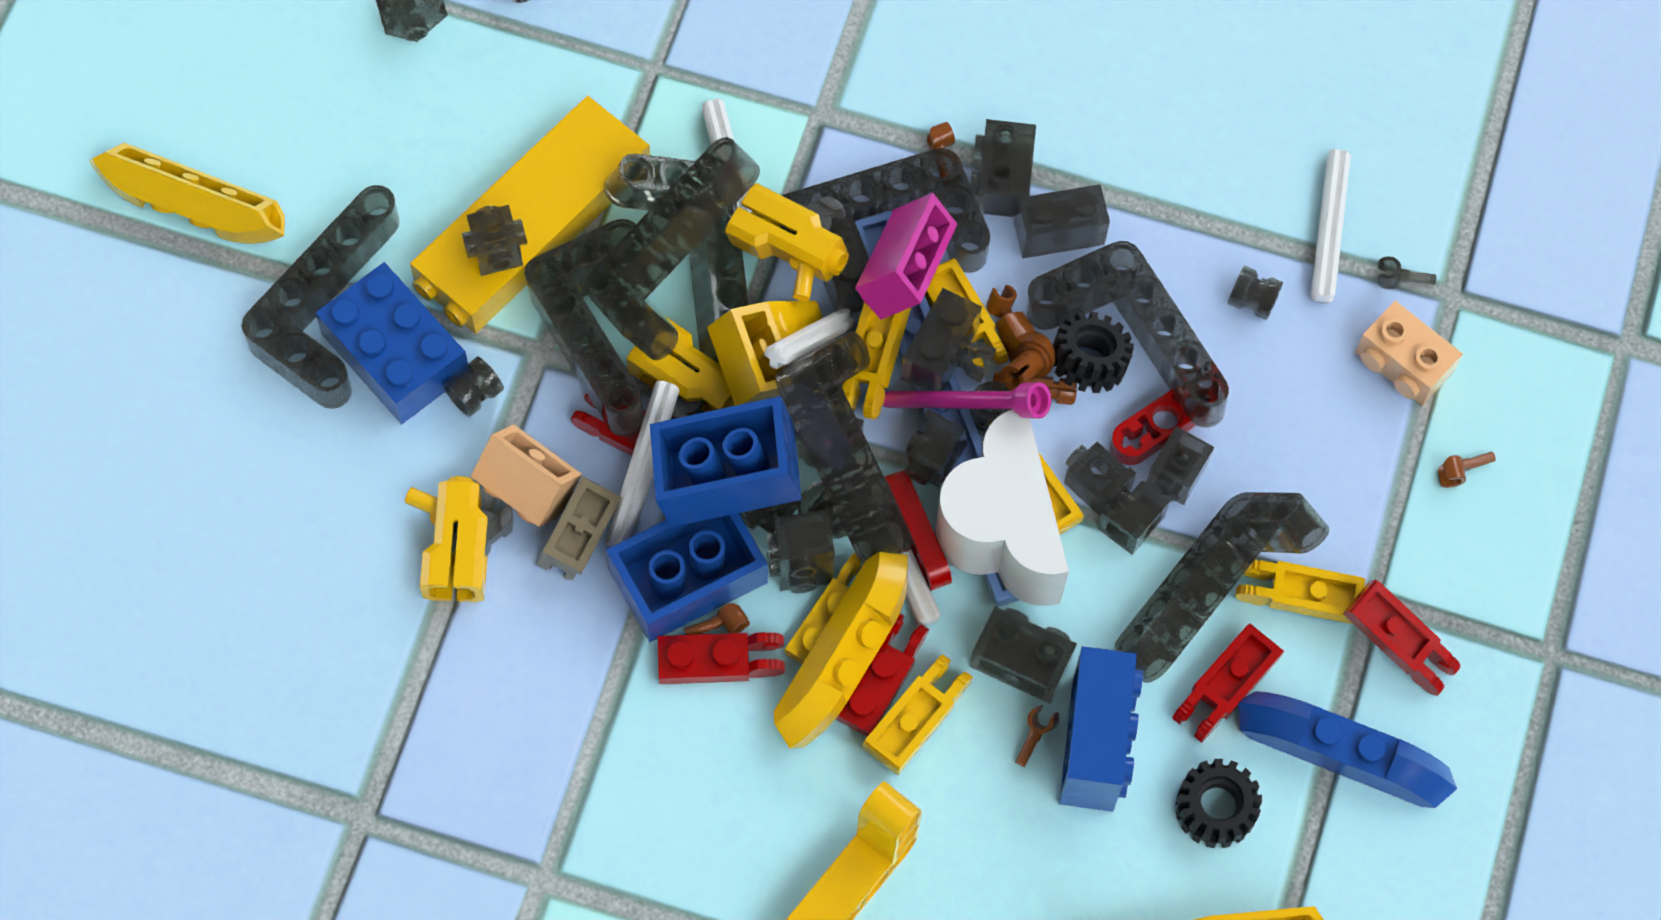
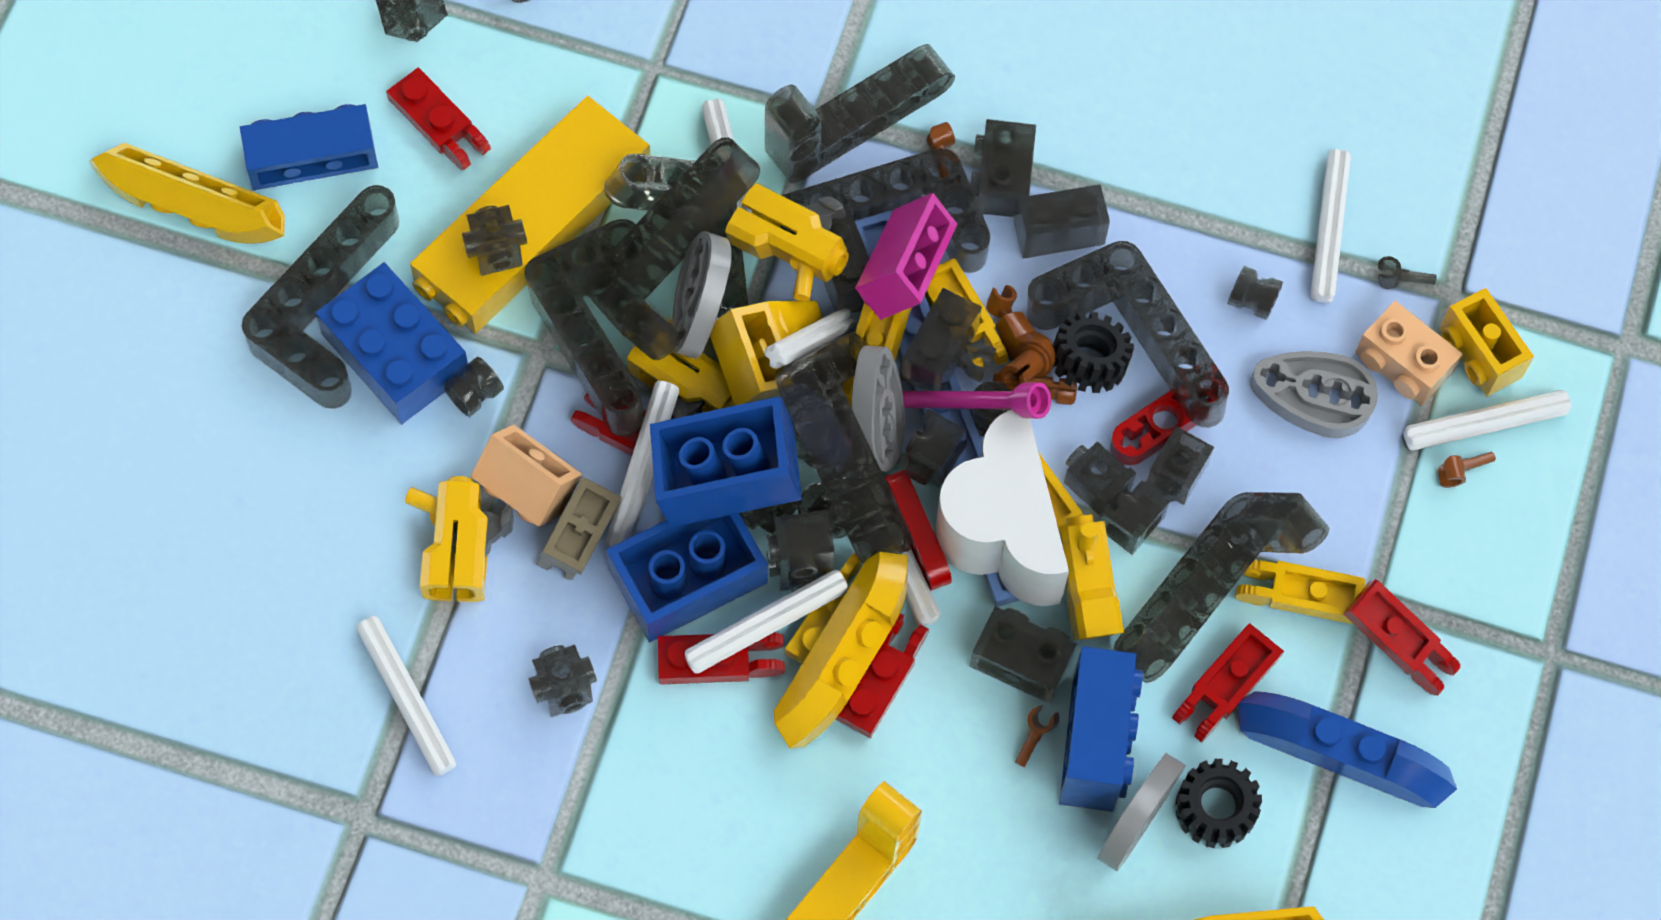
(308, 146): none -> blue brick
(406, 696): none -> white axle
(436, 117): none -> red hinge
(567, 693): none -> clear smoke brick
(700, 292): none -> light grey piece
(729, 616): dark orange hand -> none
(766, 621): none -> white axle
(809, 138): none -> clear smoke beam
(879, 404): none -> light grey piece
(915, 717): yellow hinge -> none
(1090, 582): none -> yellow piece
(1140, 812): none -> light grey piece
(1328, 371): none -> light grey piece
(1487, 420): none -> white axle
(1489, 343): none -> yellow brick

